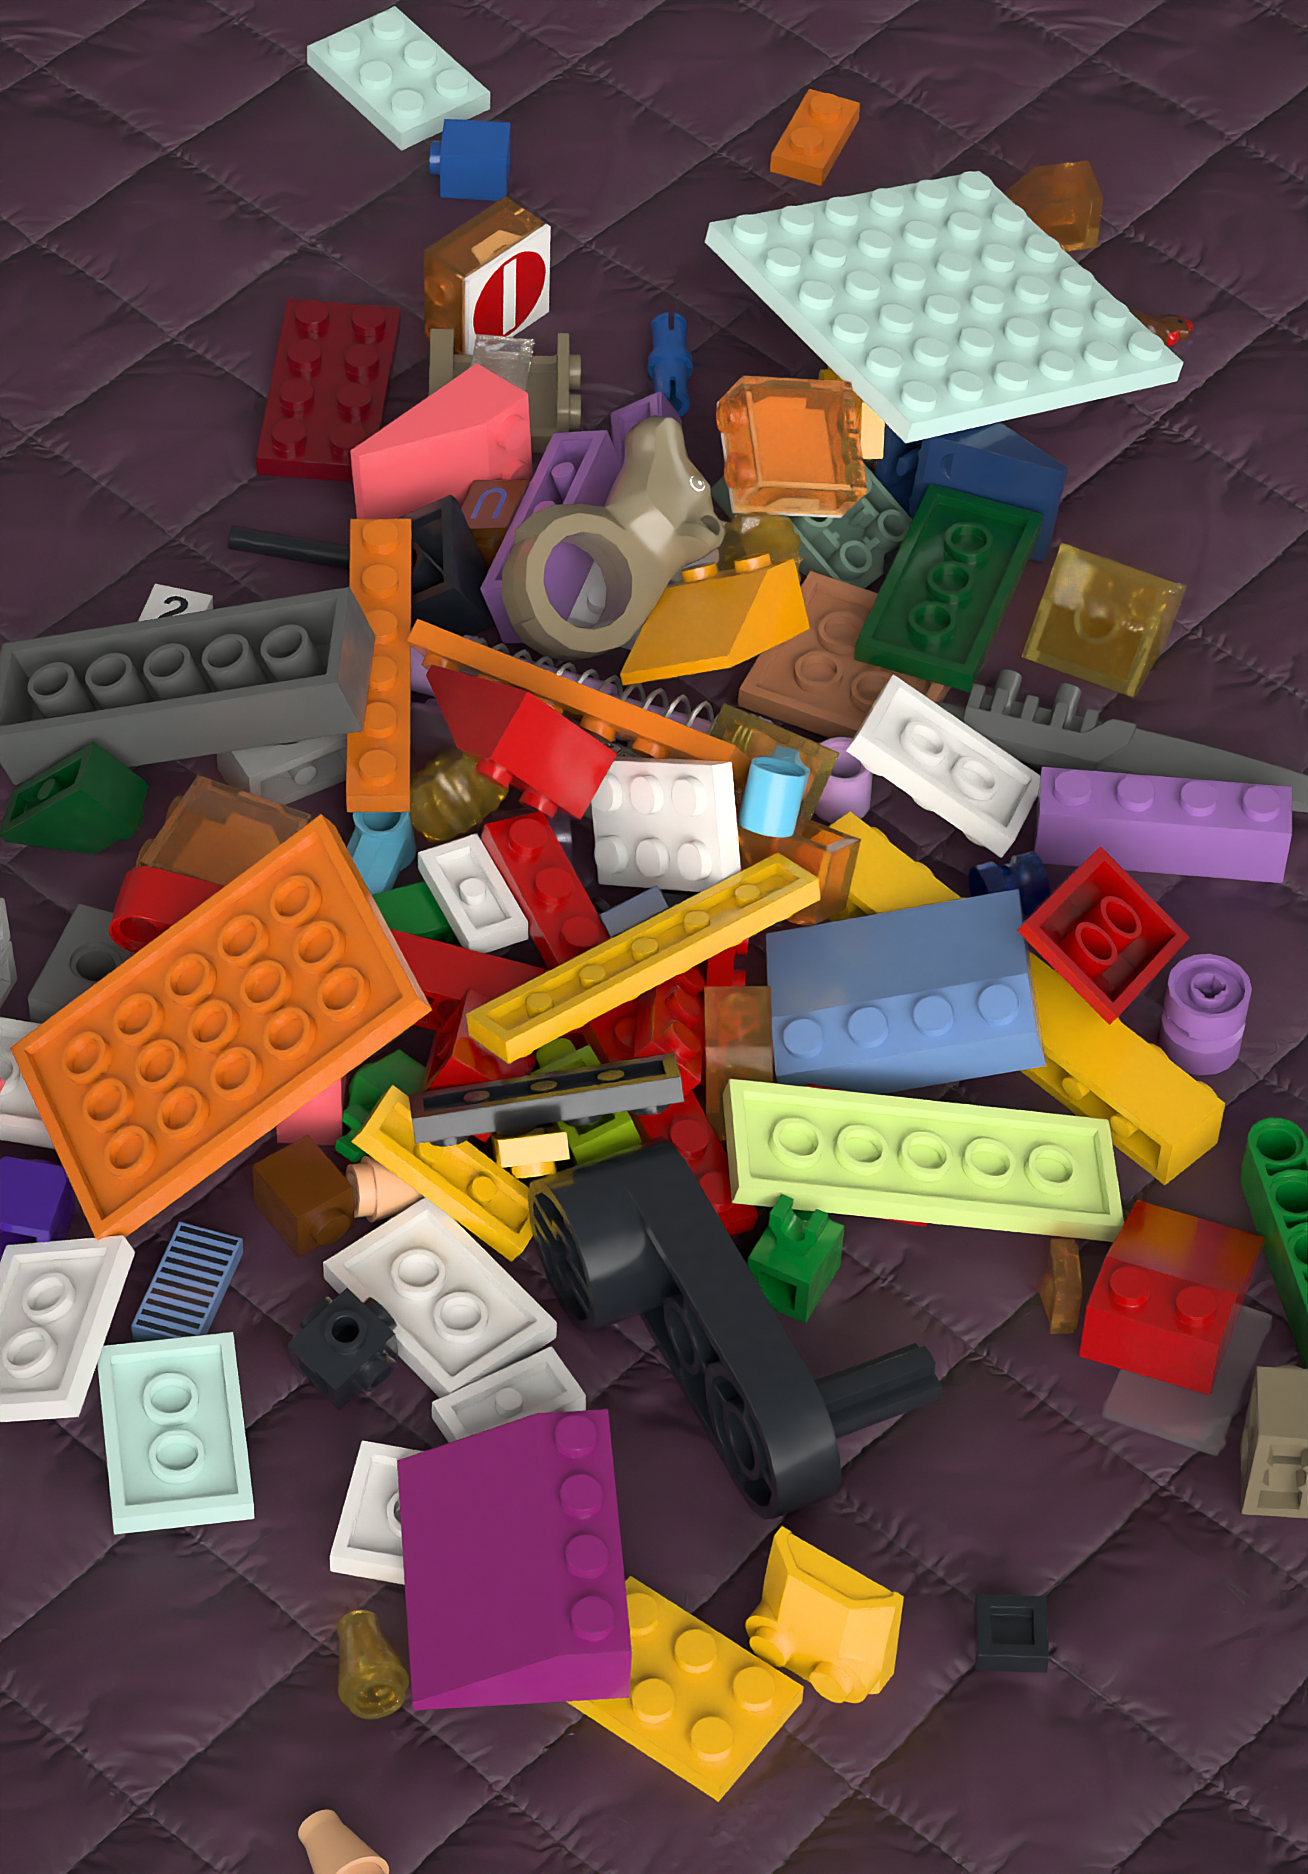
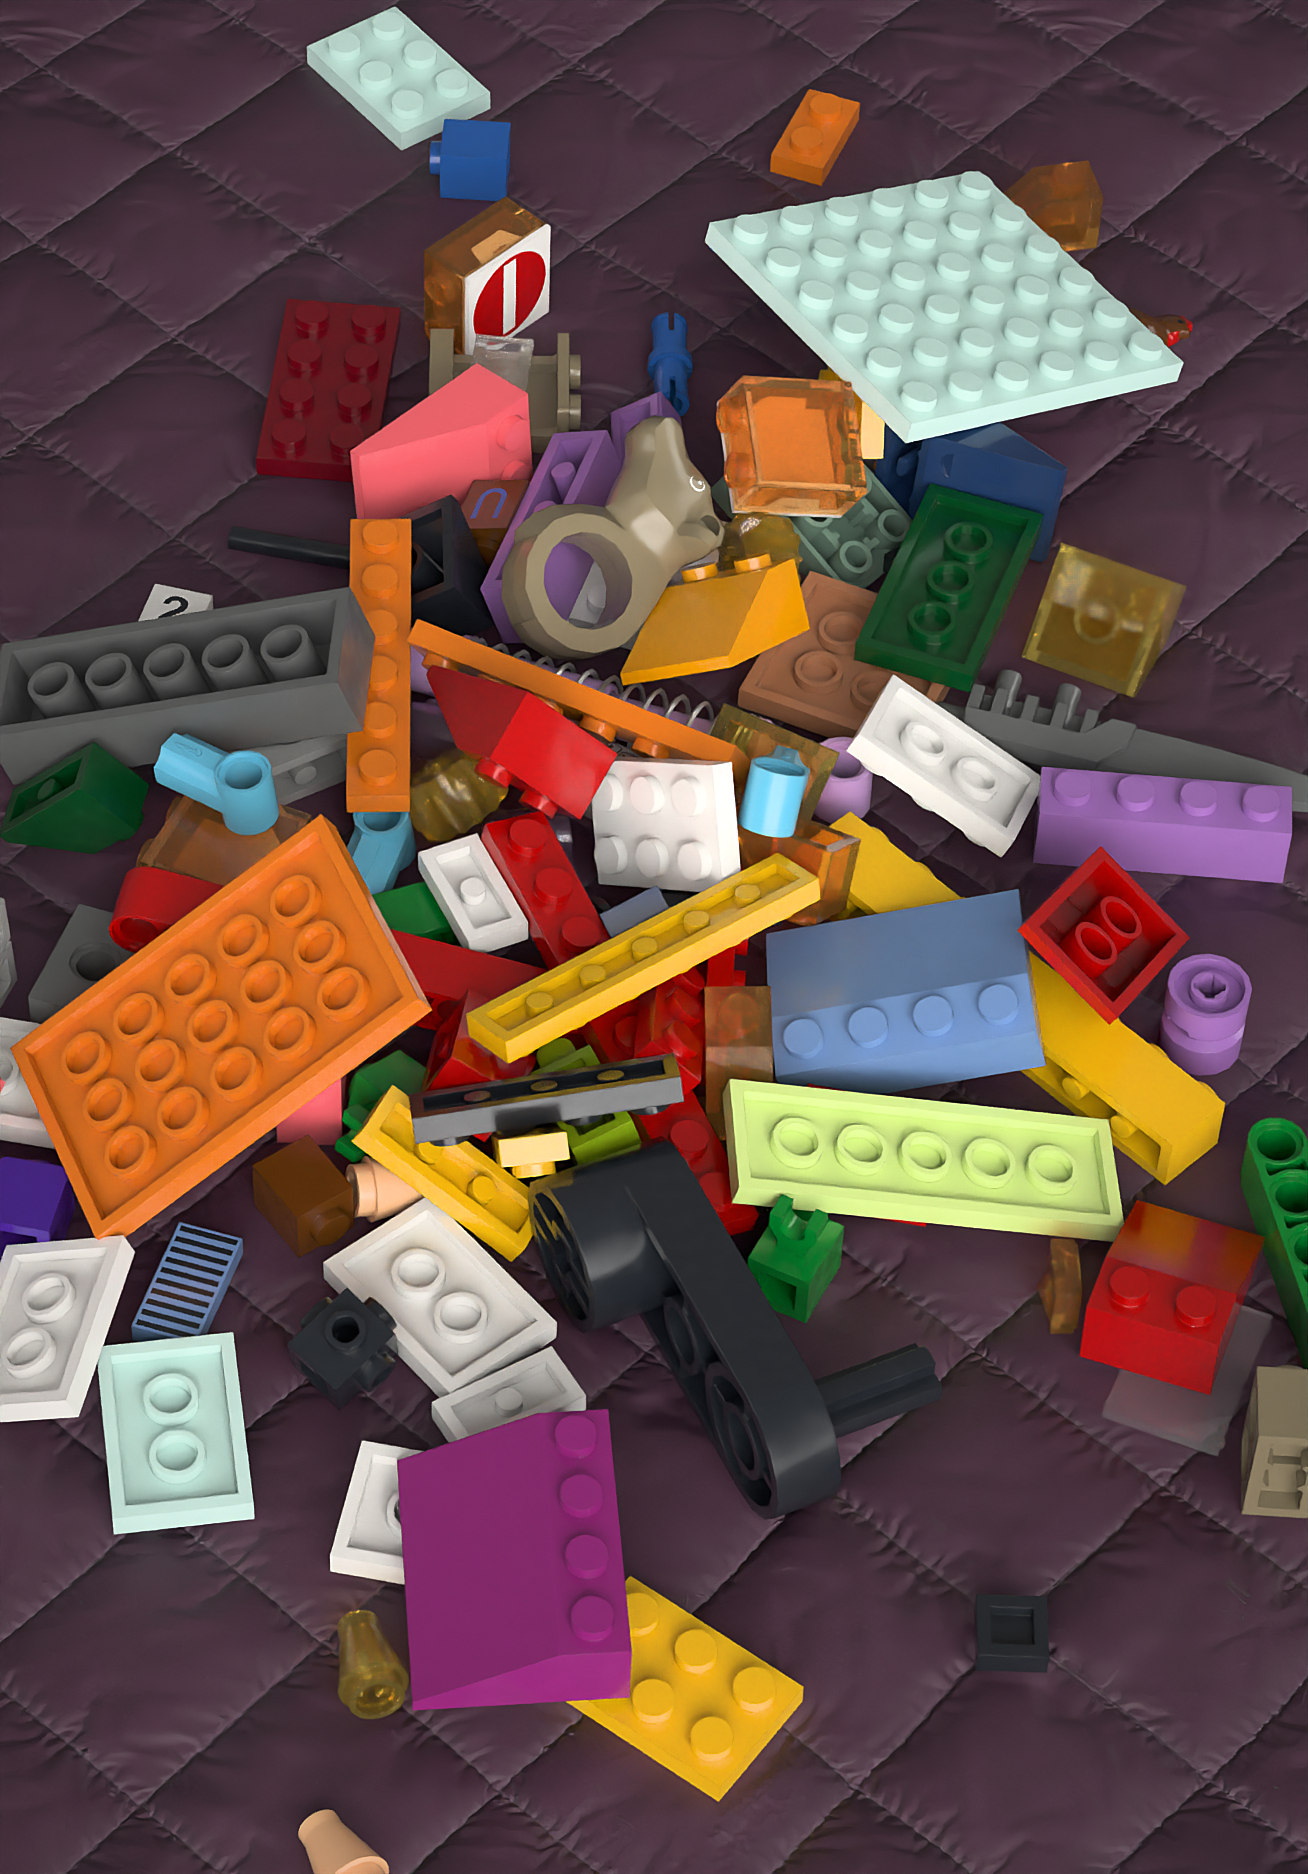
(232, 783): none -> medium azure piece
(825, 1622): yellow slope -> none
(1022, 872): clear blue wheel -> none

